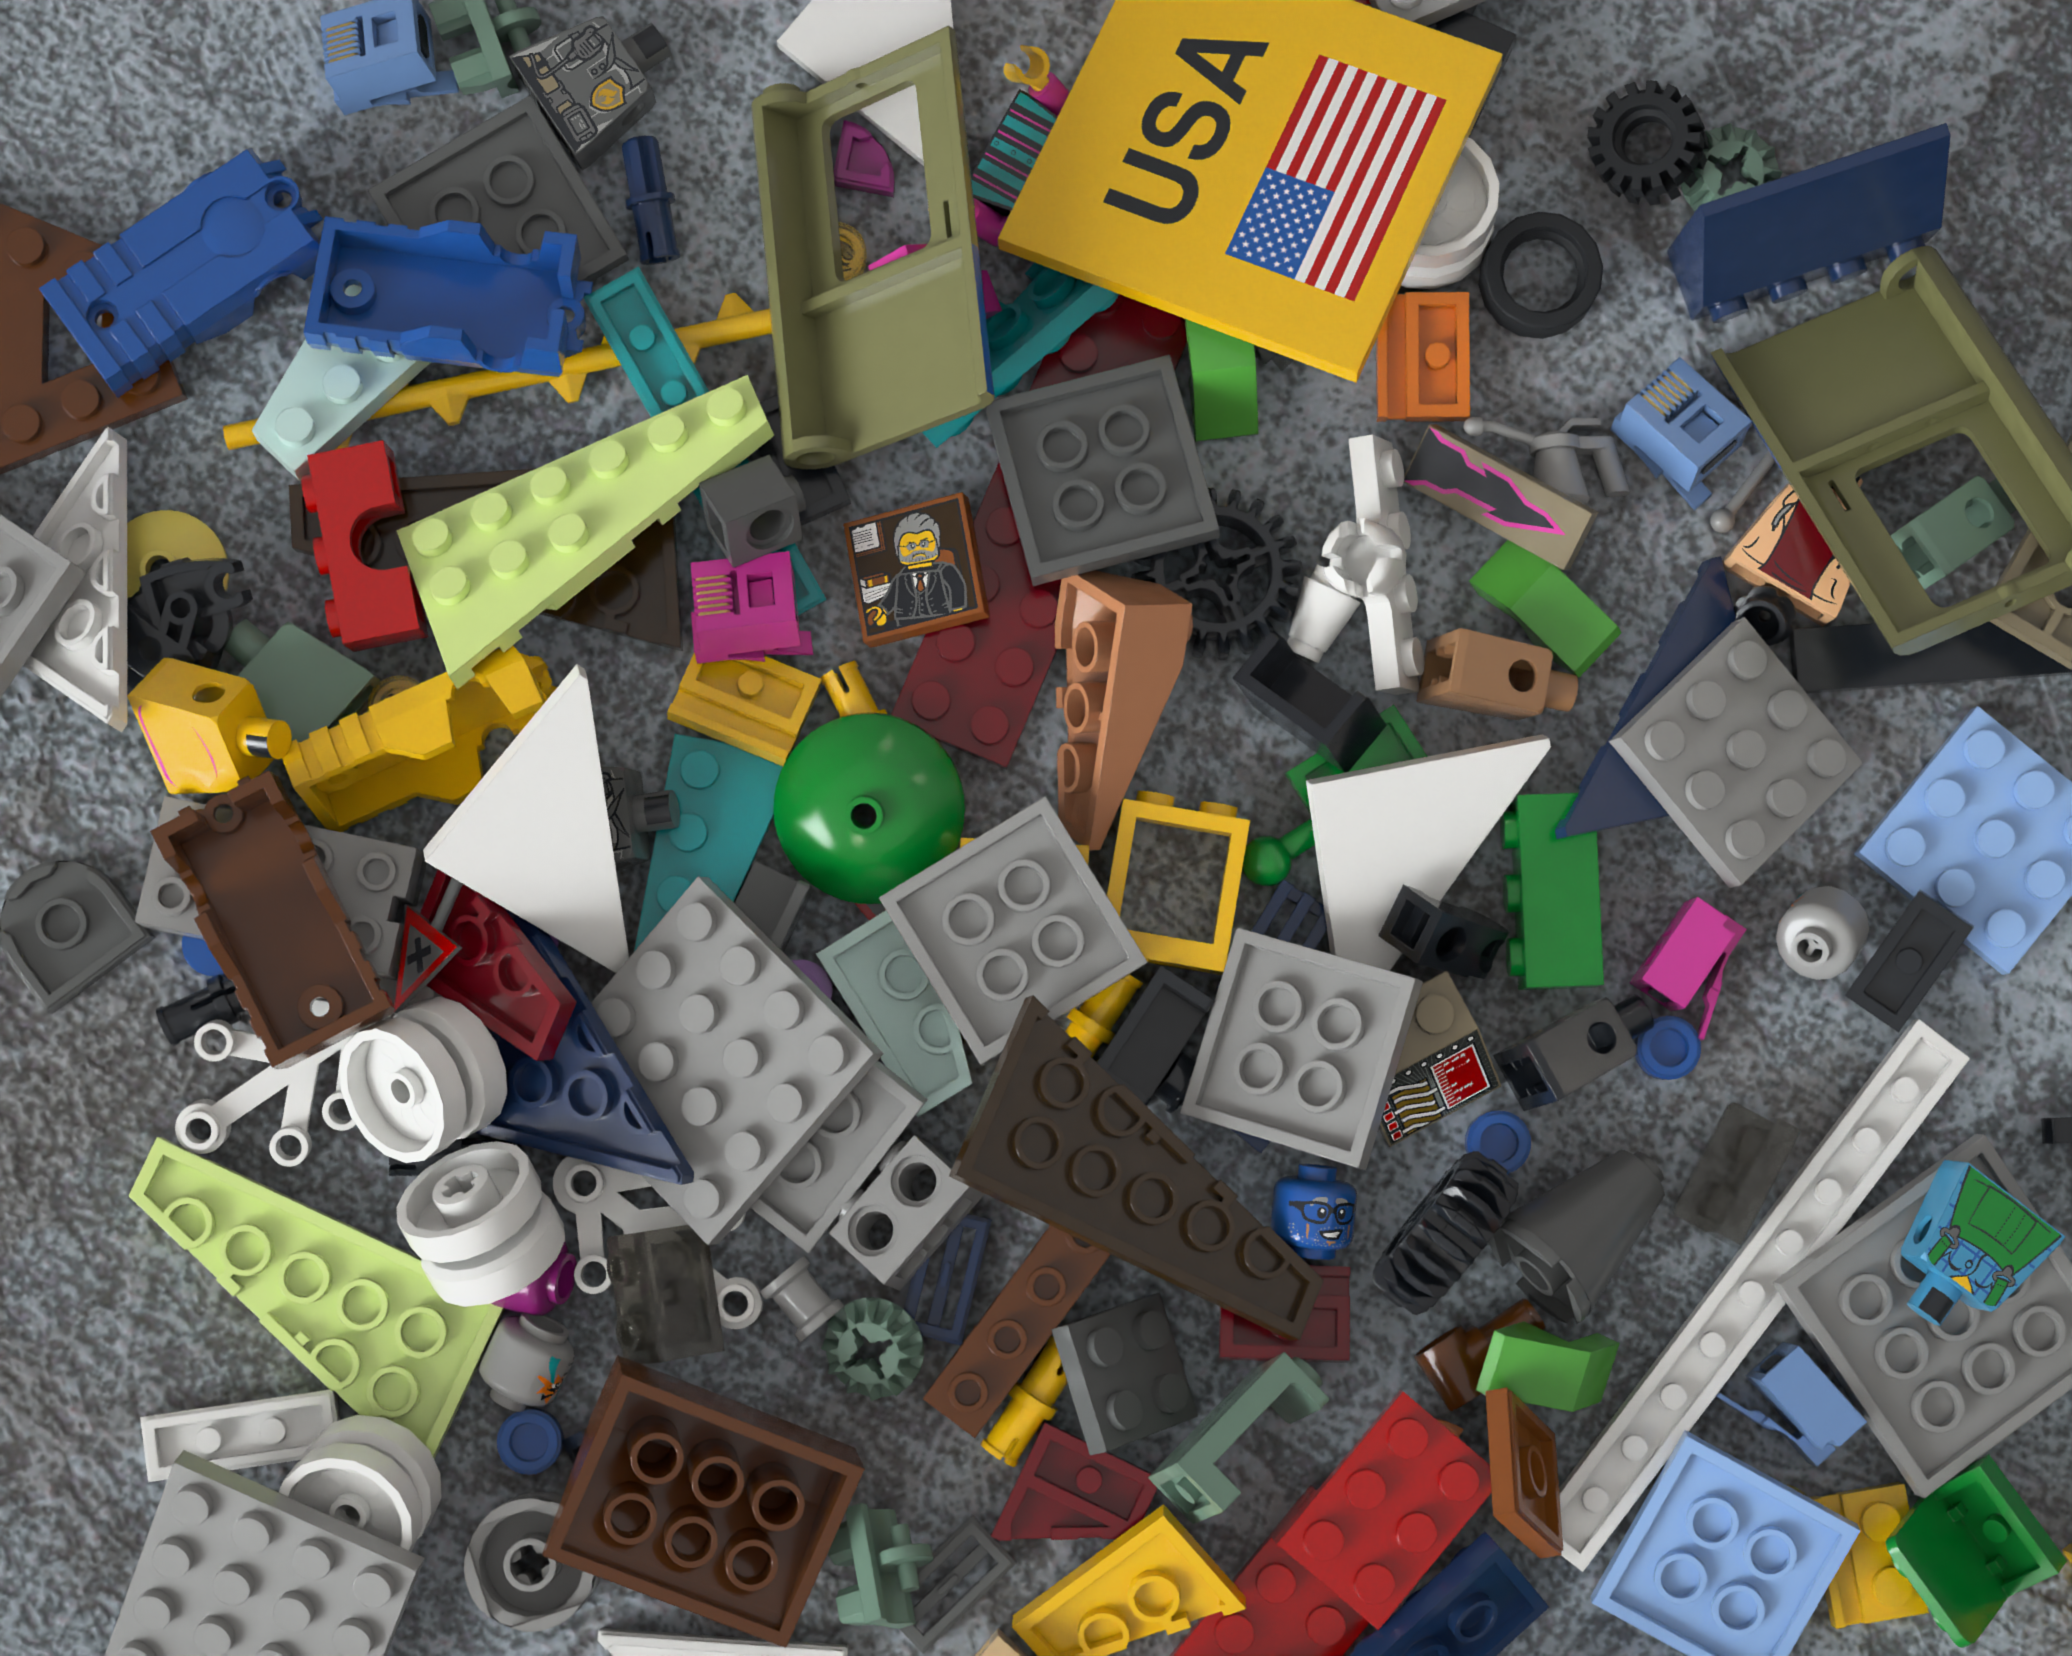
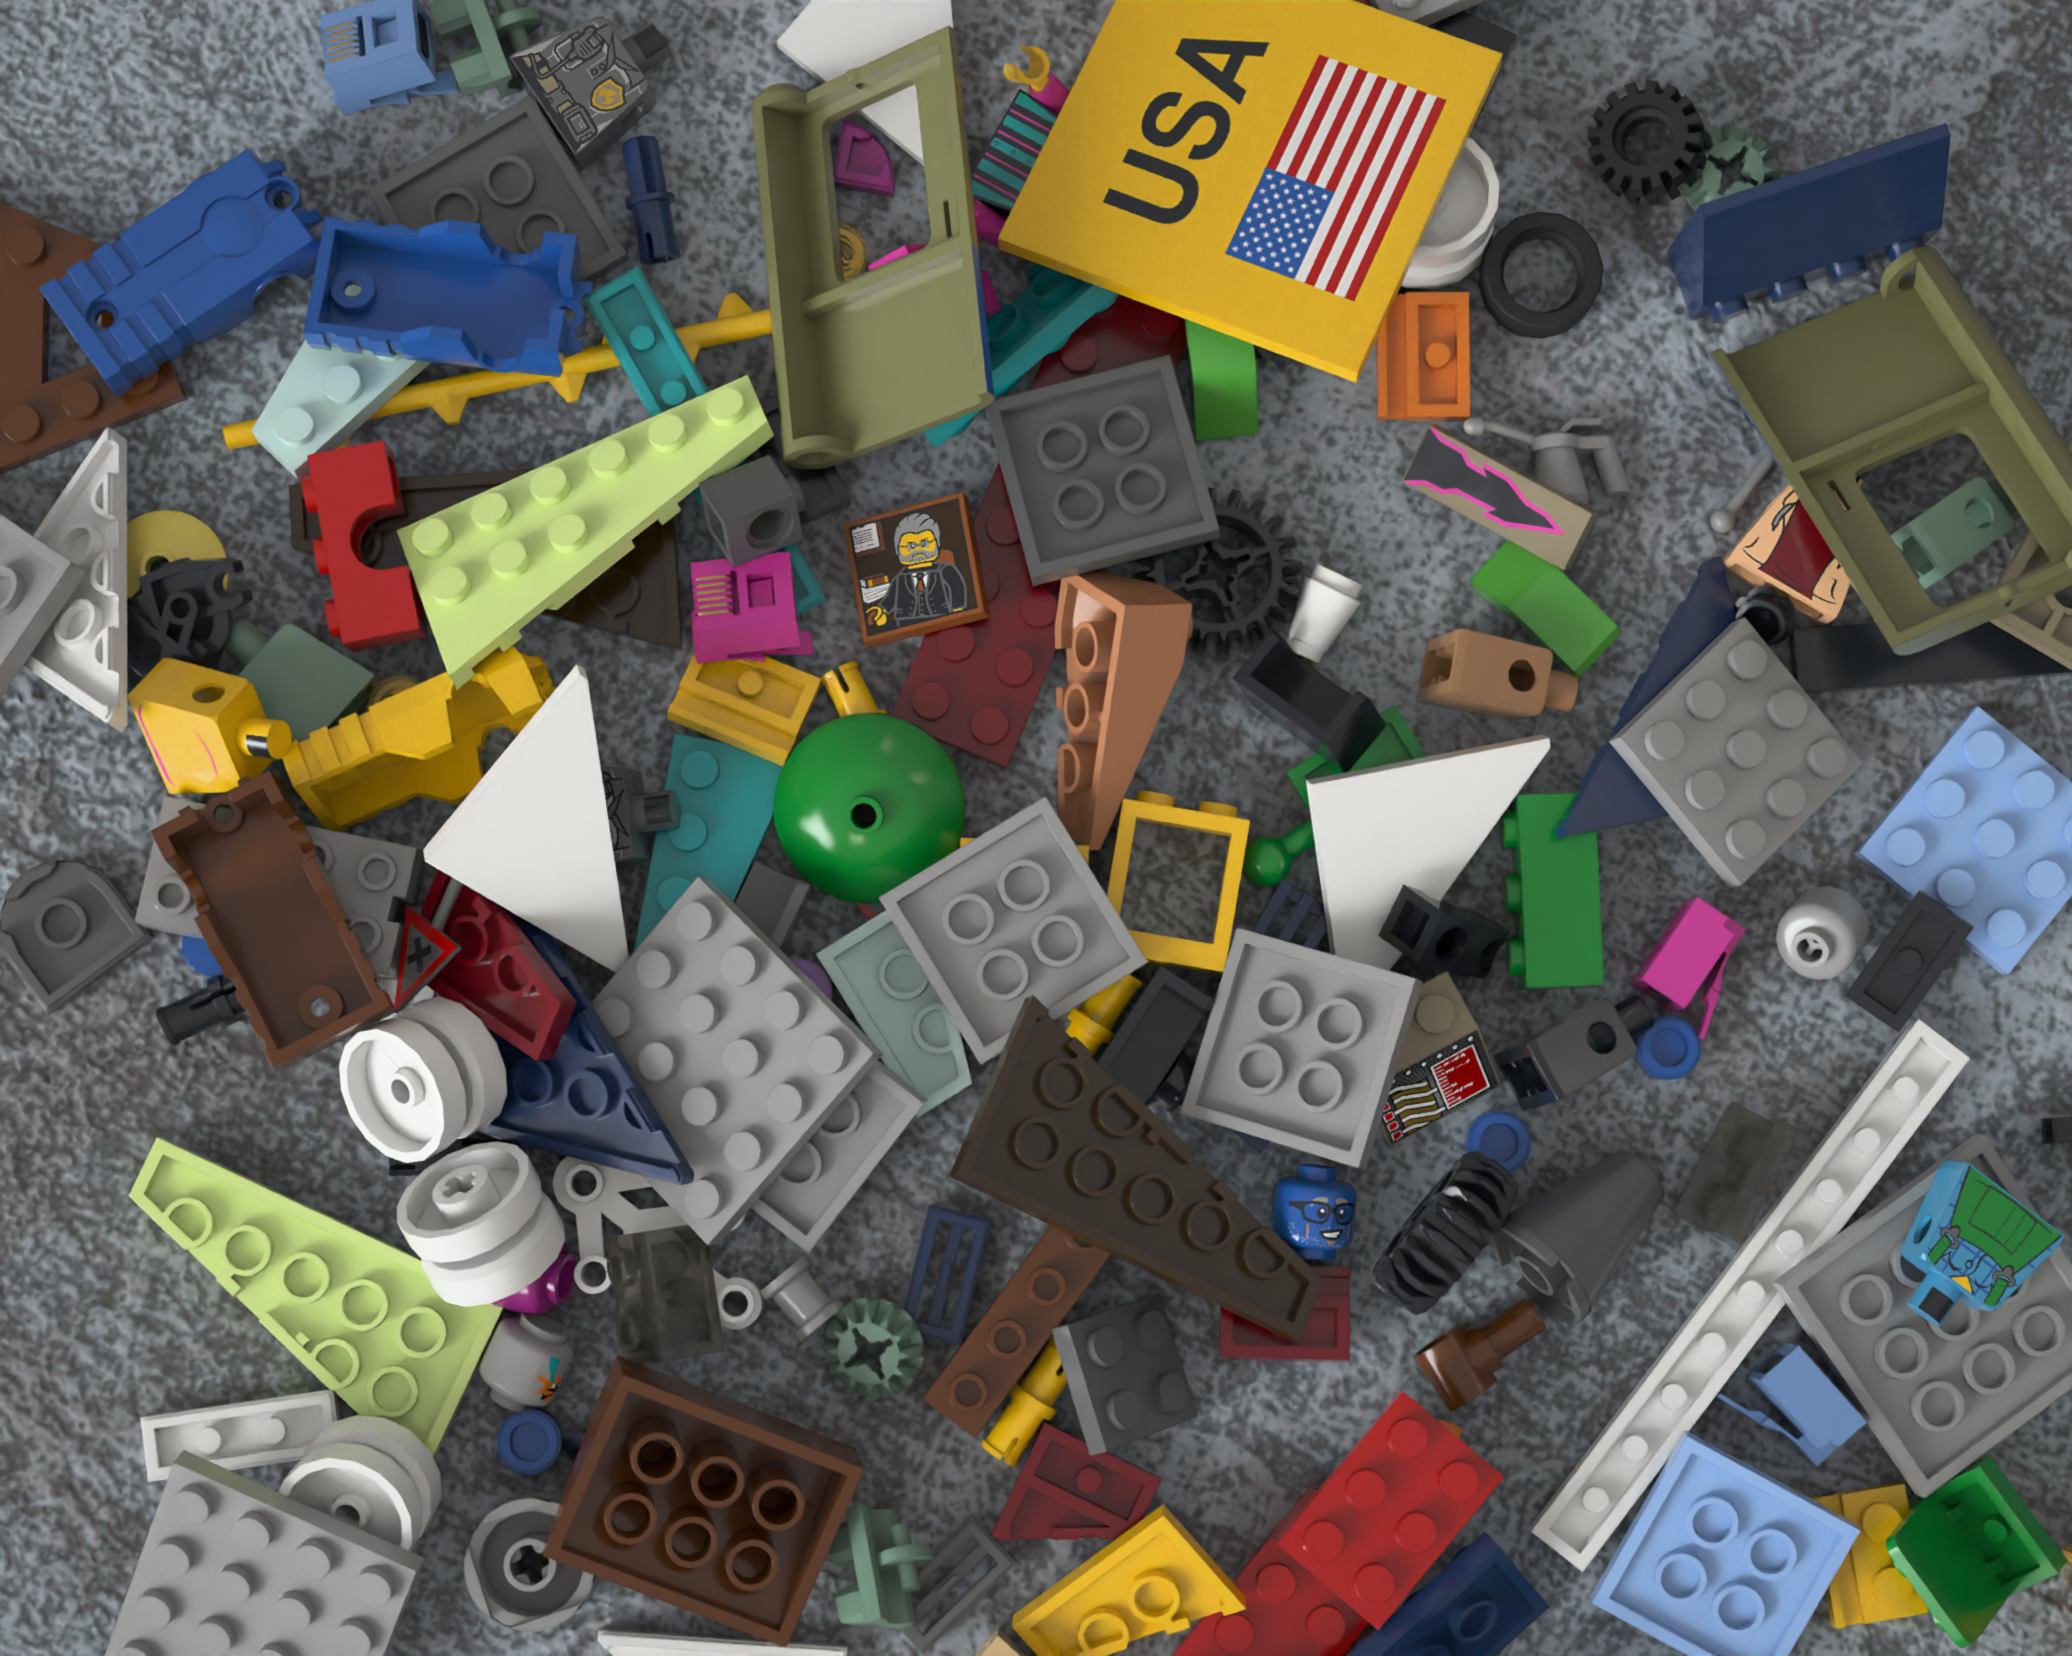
(301, 1087): white plant -> none
(917, 1225): light grey brick -> none
(1189, 1471): sand green panel -> none
(1371, 564): white plate -> none
(1524, 1473): dark orange tile -> none
(1547, 1368): bright green slope -> none
(1682, 429): medium blue piece -> none

